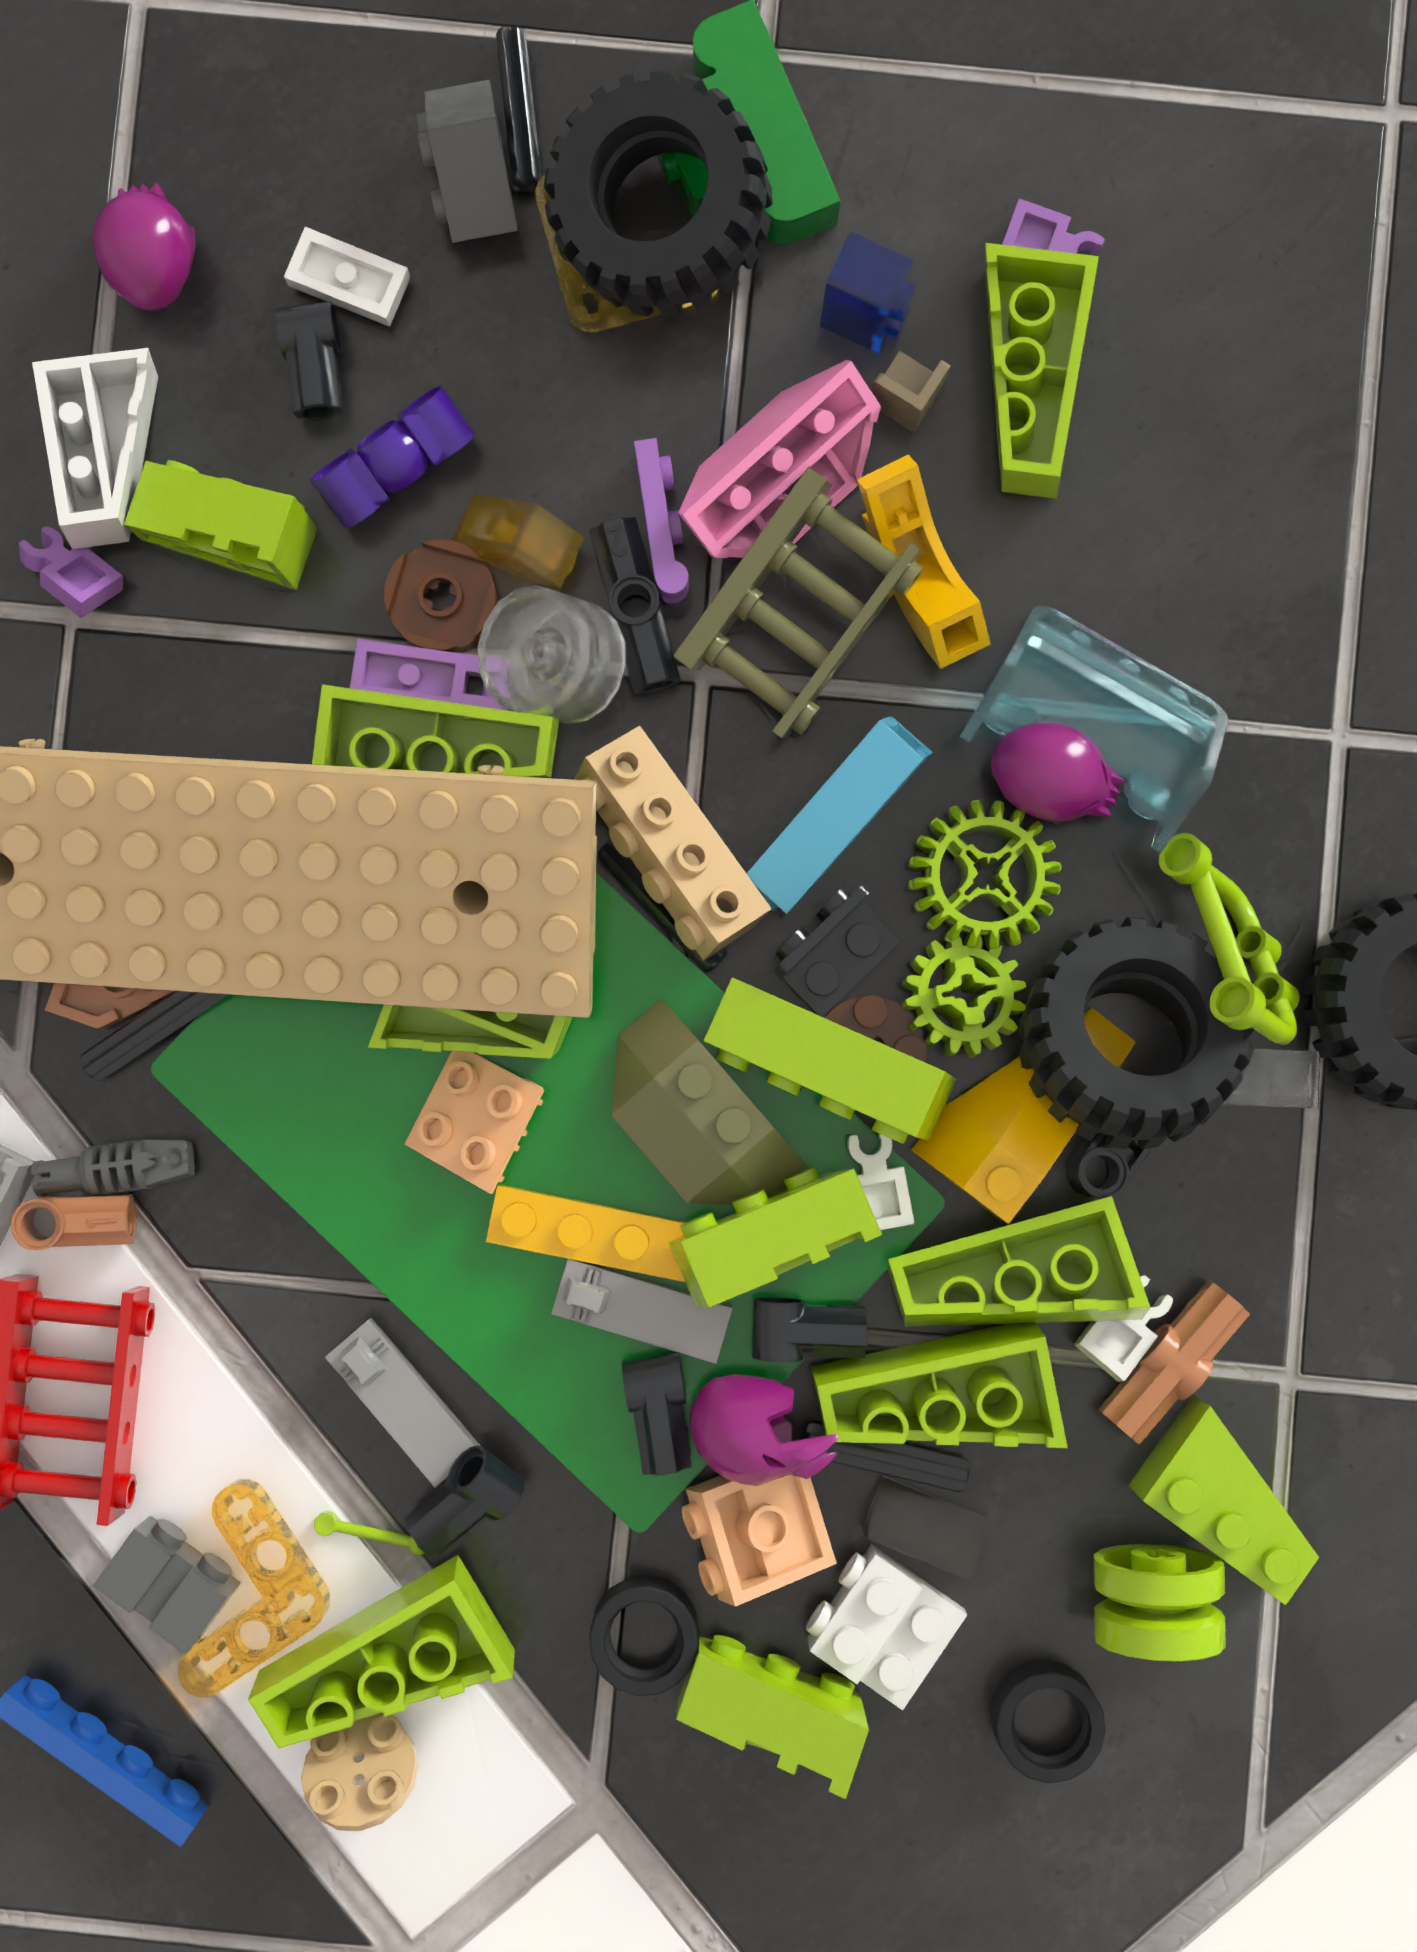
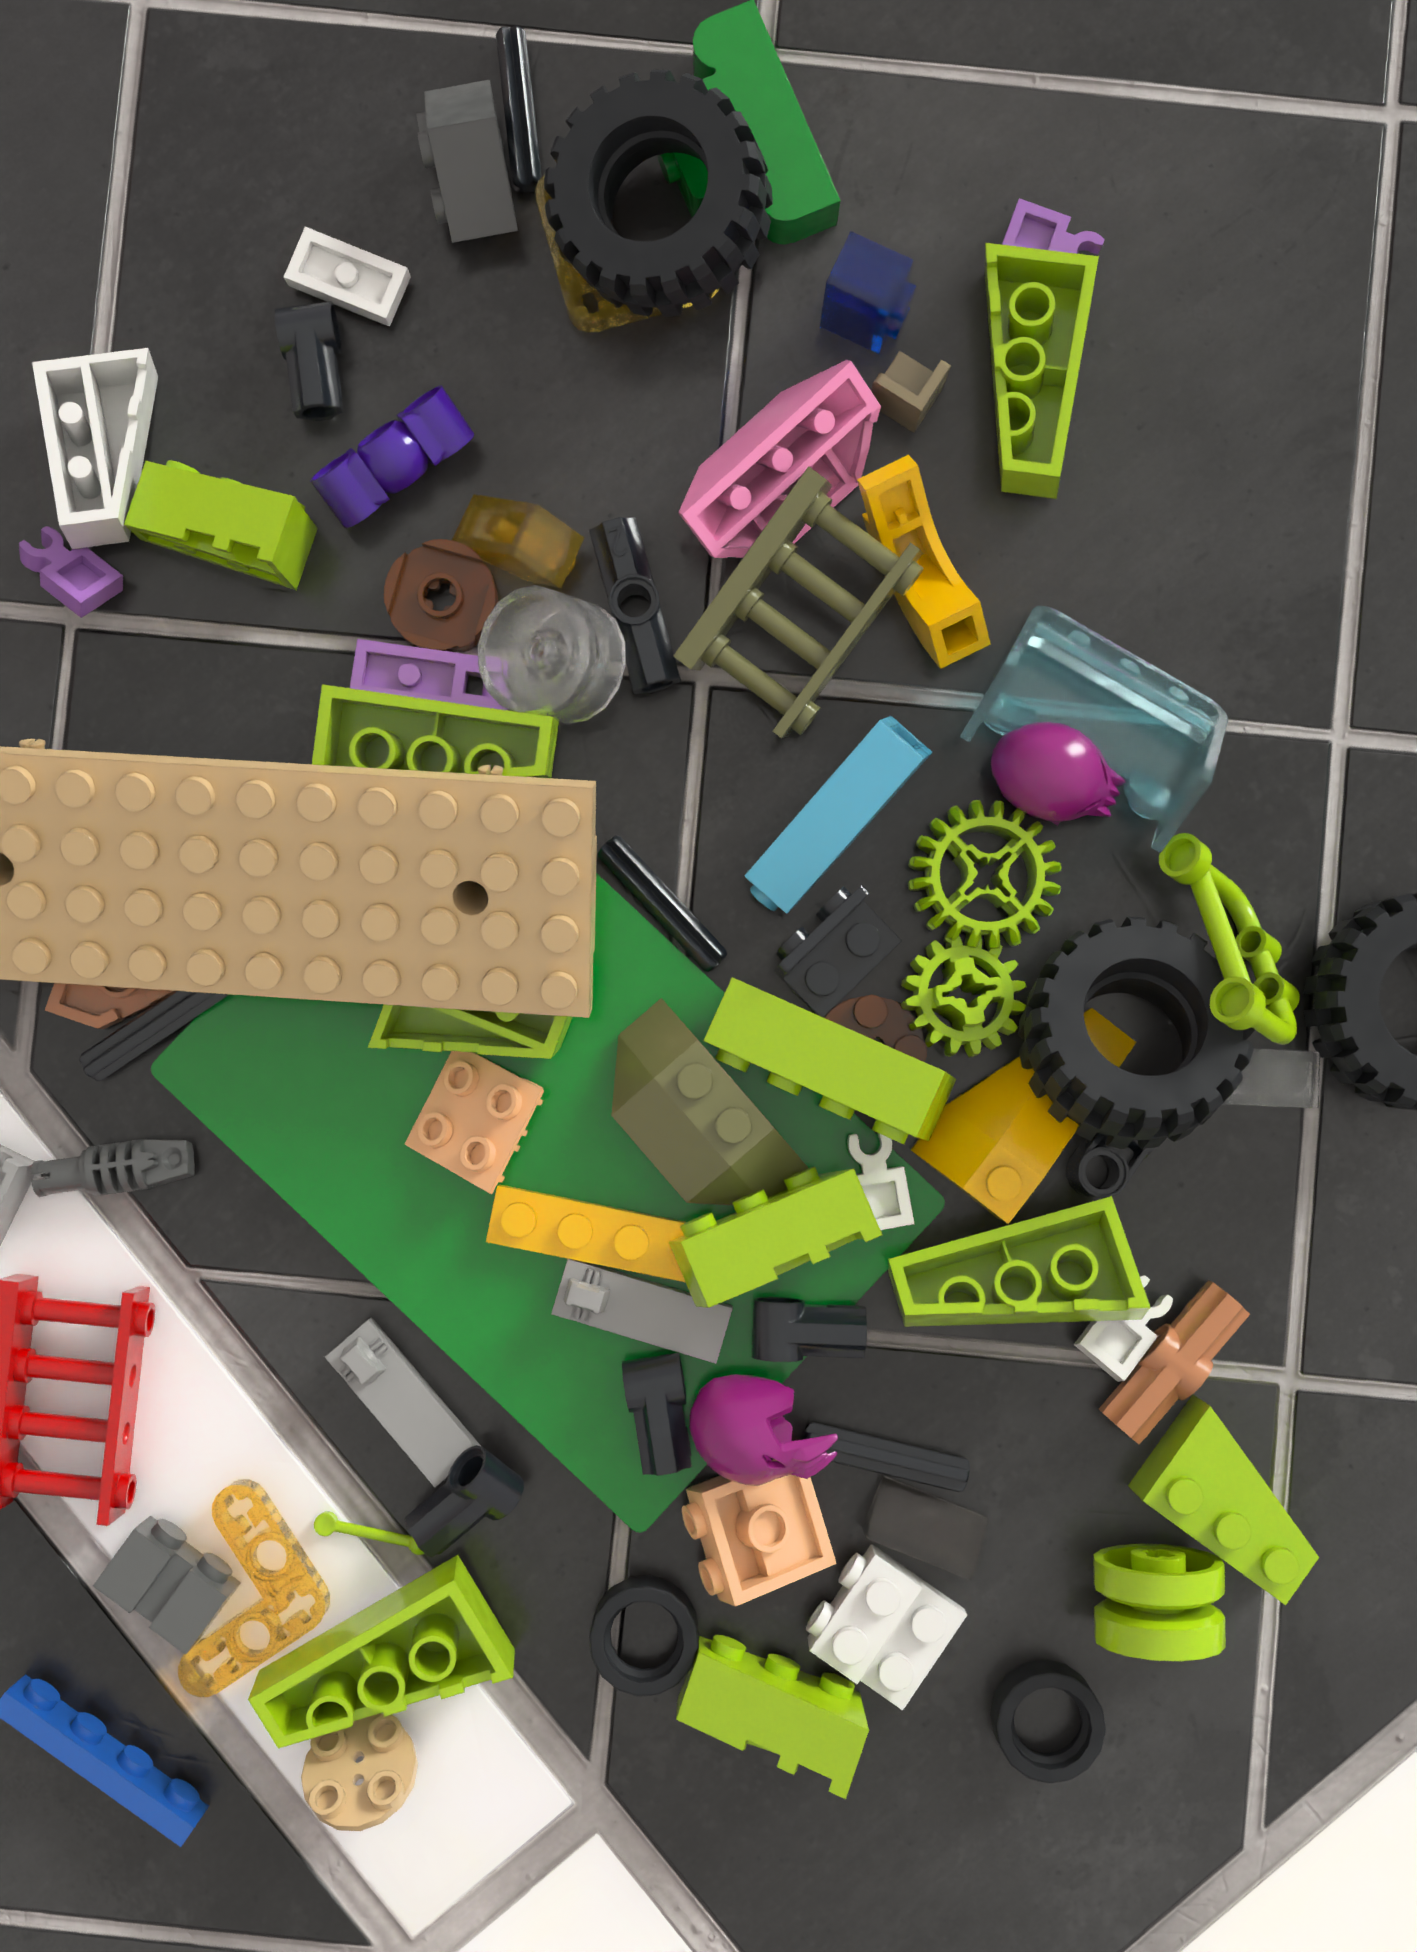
(78, 1221): nougat piece -> none
(144, 247): magenta helmet -> none
(662, 525): medium lavender plate -> none
(672, 844): tan brick -> none
(946, 1390): lime wedge -> none

